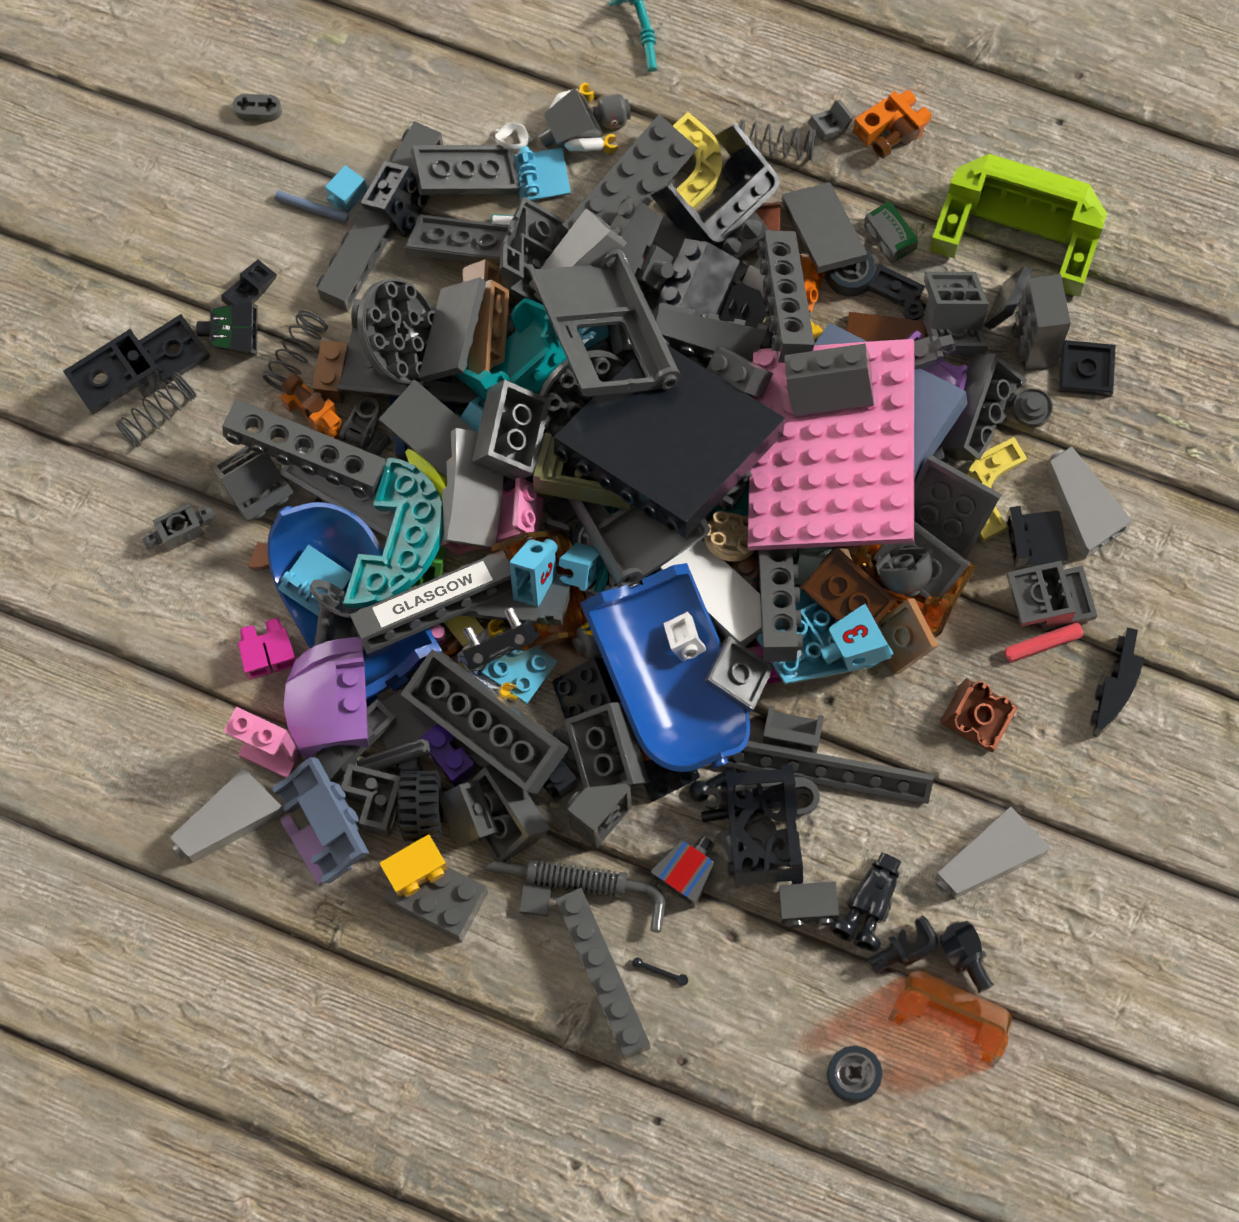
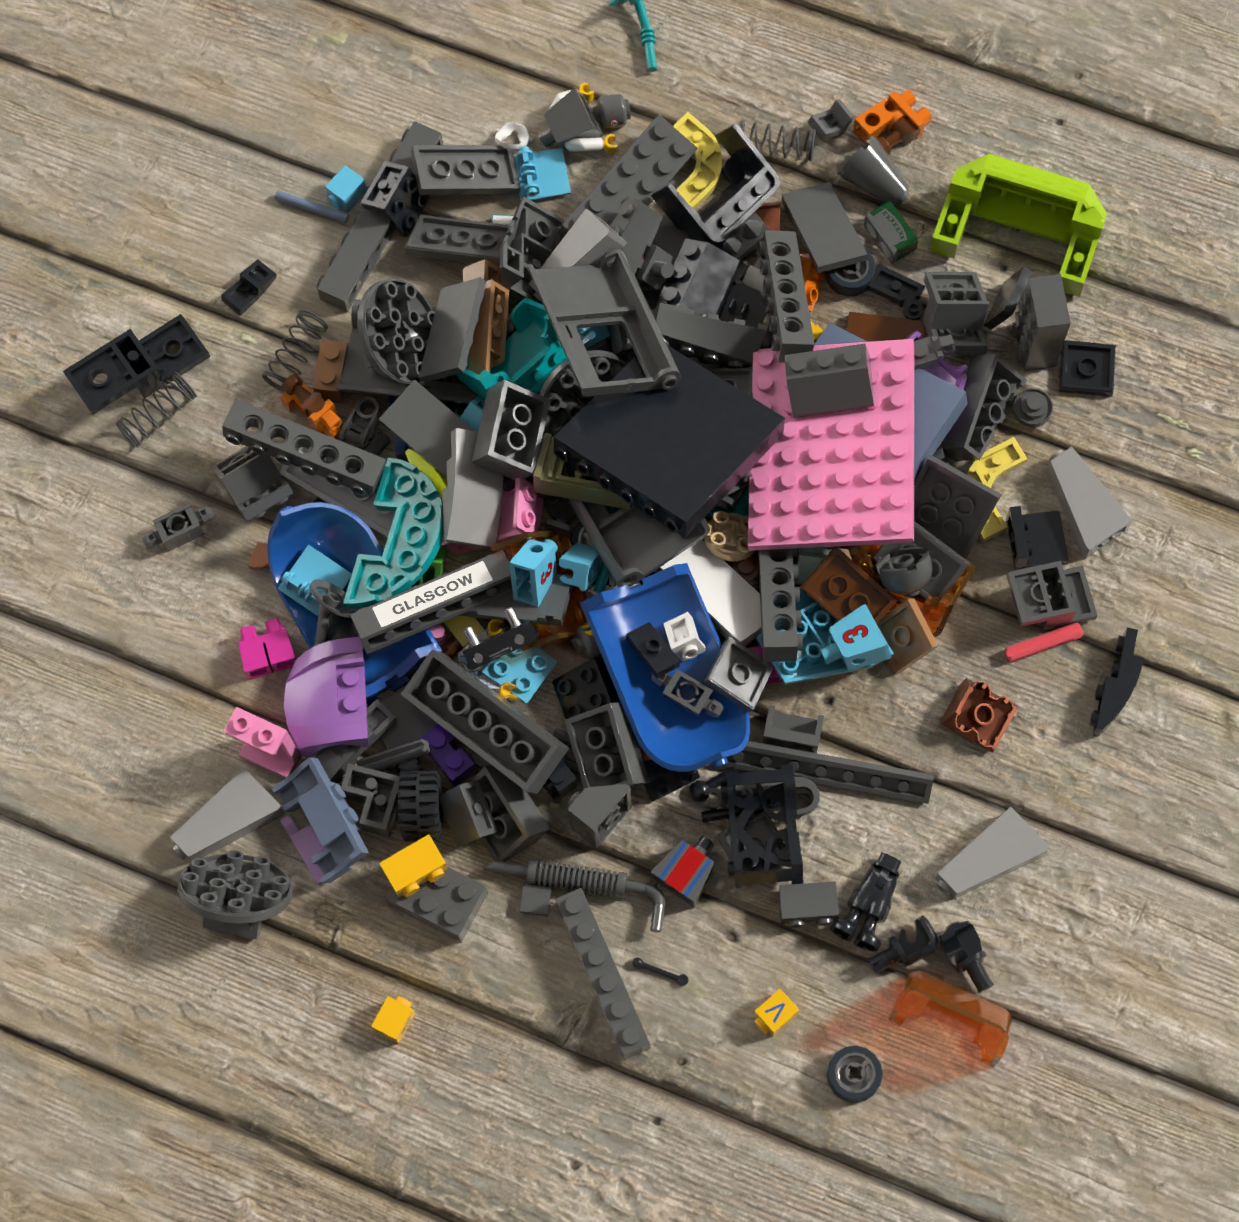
(232, 328): black torso -> none
(233, 892): none -> dark grey bracket
(257, 107): dark grey beam -> none
(394, 1018): none -> yellow brick
(653, 650): none -> black plate
(712, 708): none -> dark grey piece
(739, 372): dark grey brick -> none
(775, 1013): none -> yellow brick
(876, 173): none -> dark grey cone

